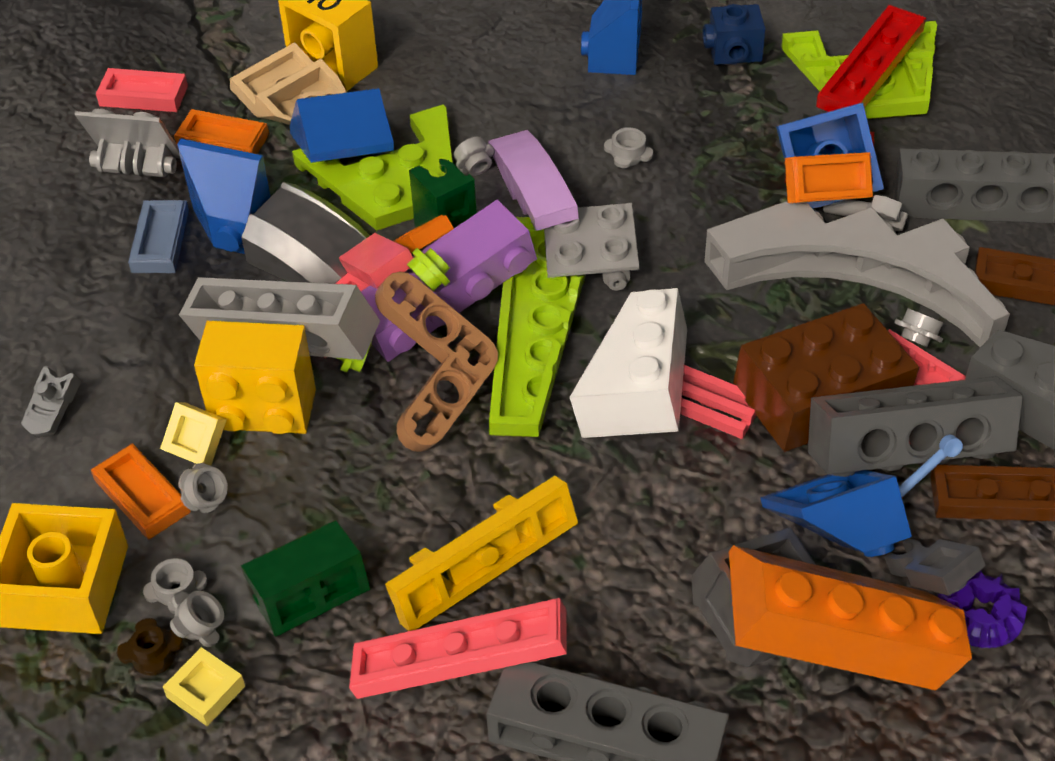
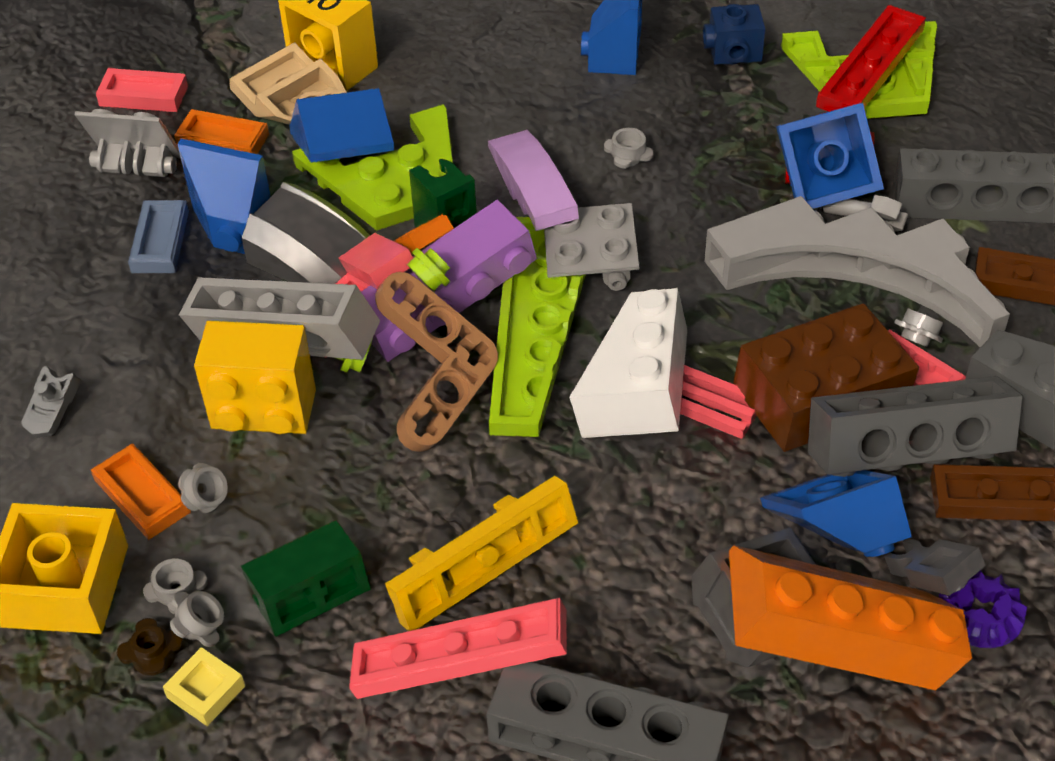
(193, 433): light yellow plate -> none
(473, 156): light grey plate -> none
(828, 177): orange tile -> none
(949, 446): medium blue hinge -> none

